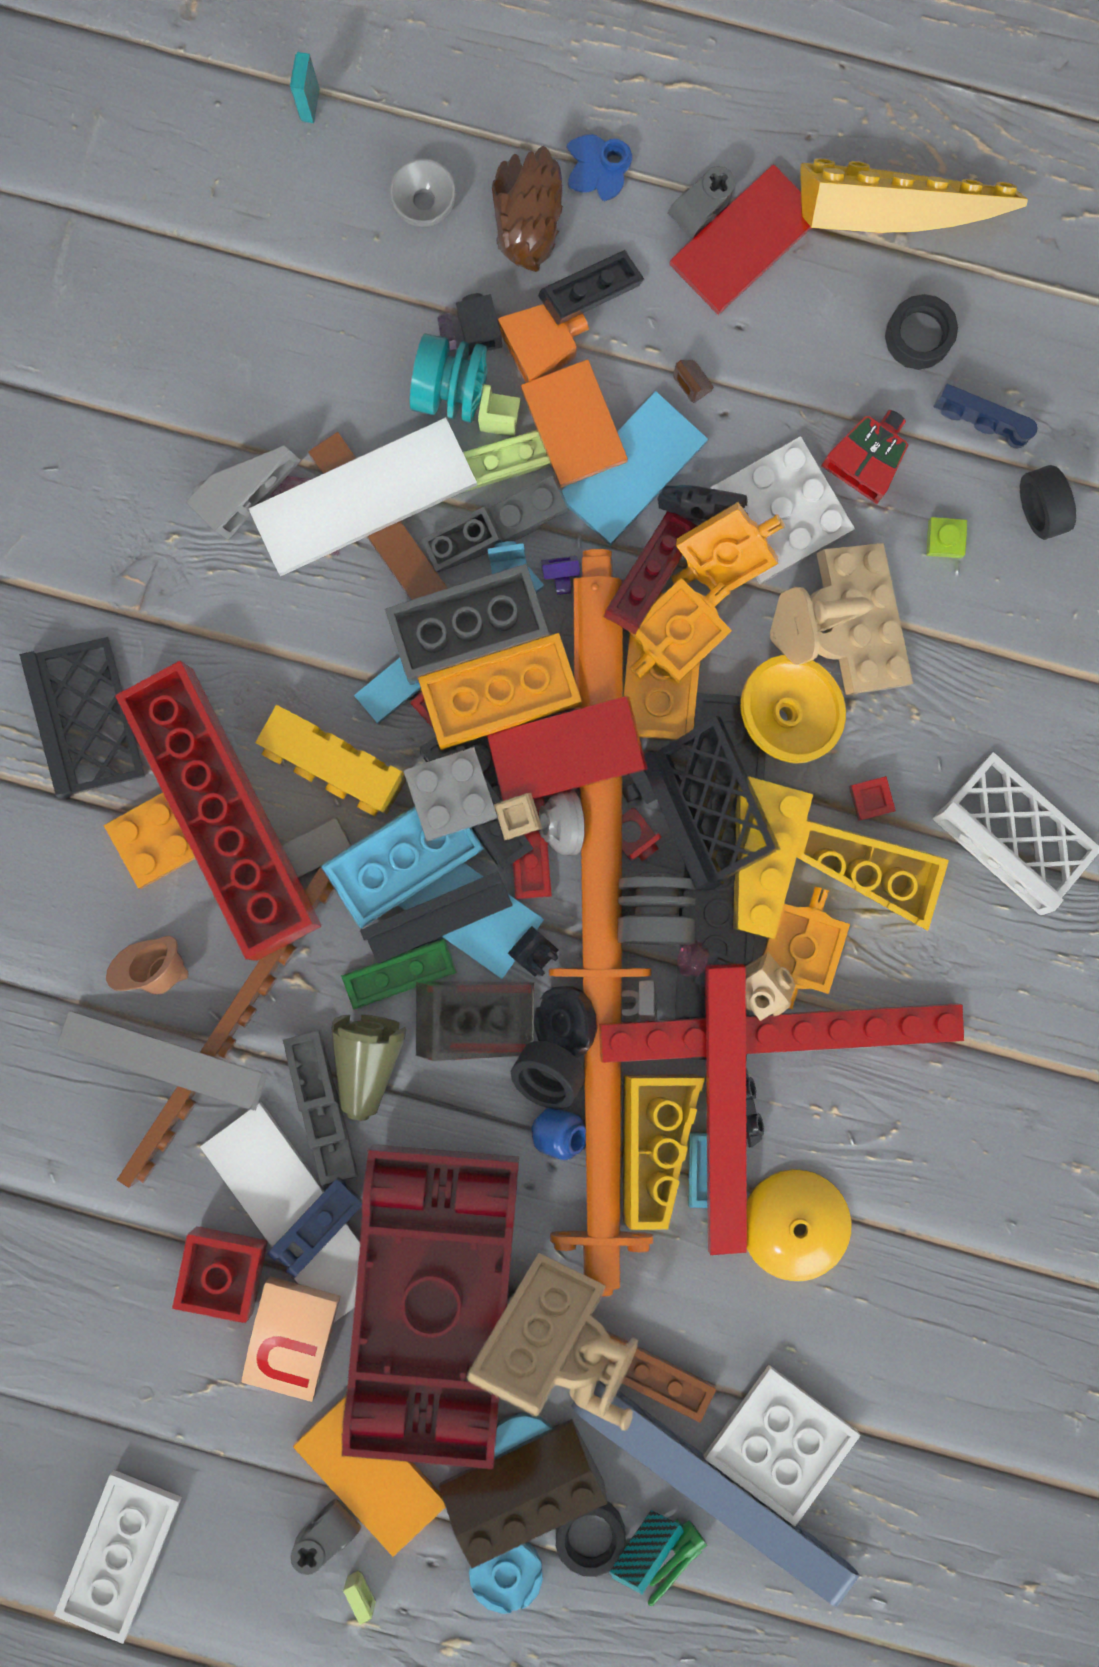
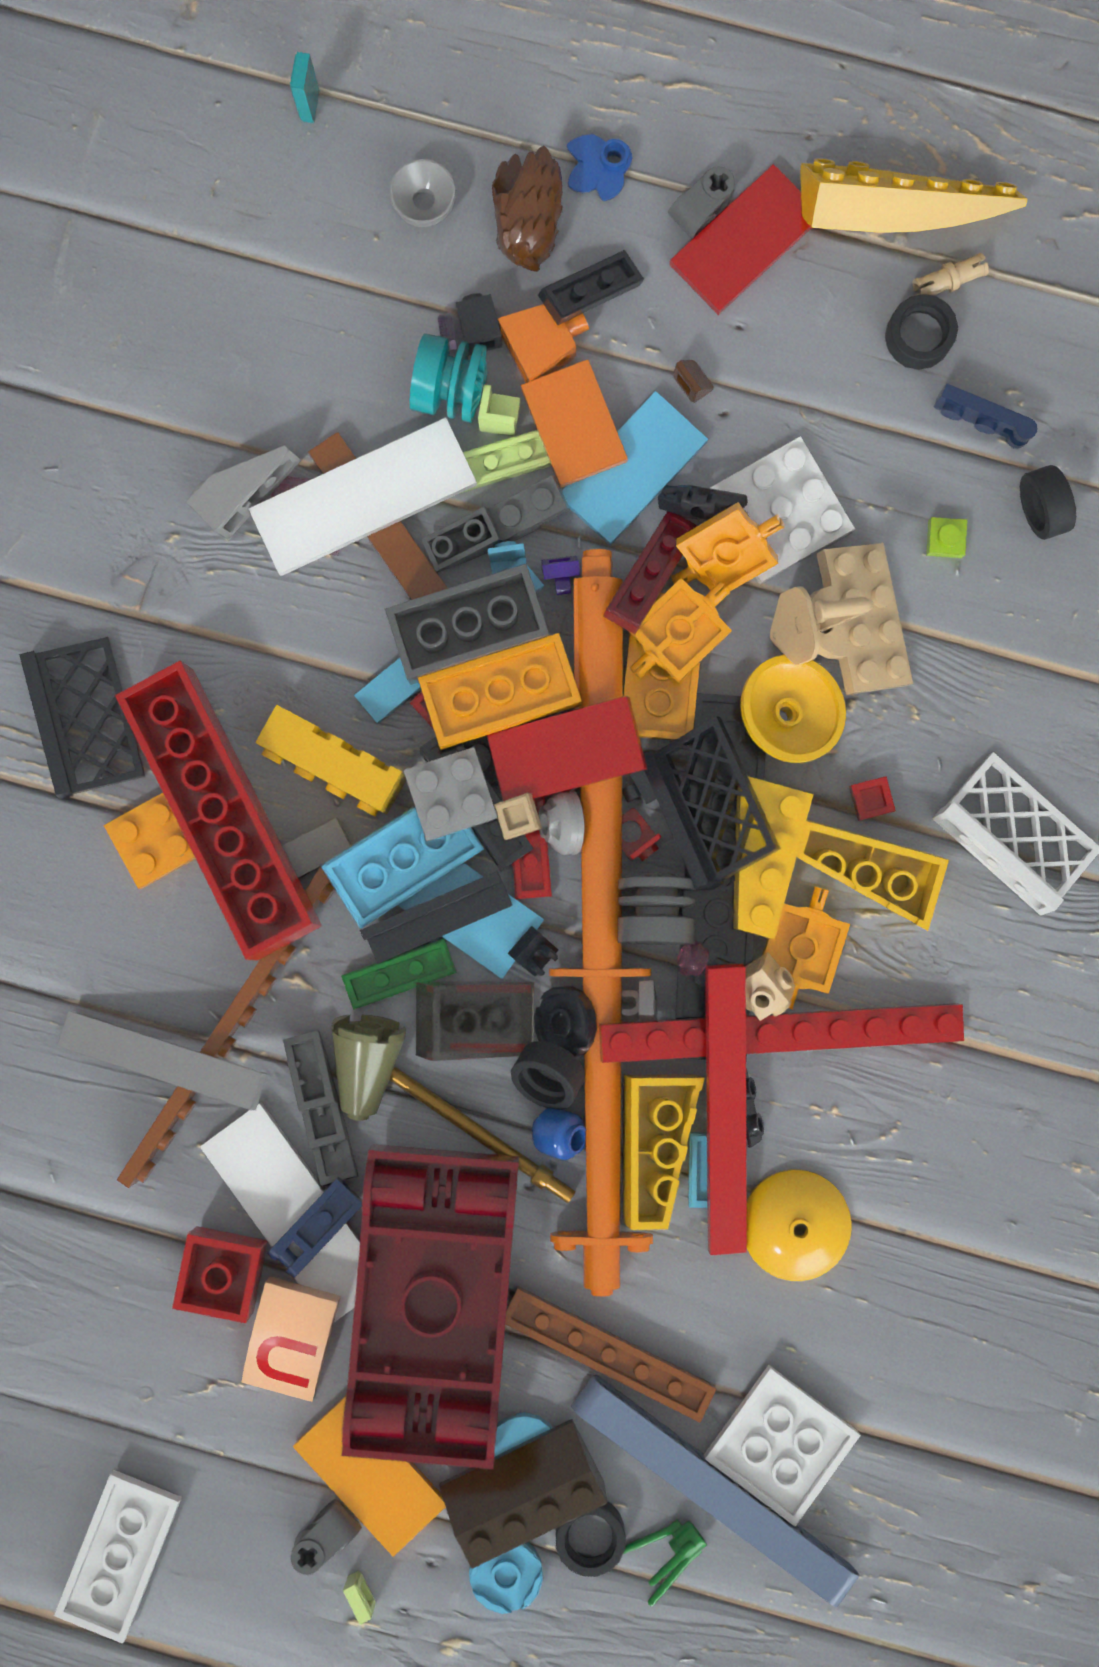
(147, 966): nougat piece -> none
(540, 1174): none -> pearl gold bar
(552, 1341): tan plate -> none
(646, 1551): teal tile -> none
(869, 455): red torso -> none
(951, 276): none -> tan pin

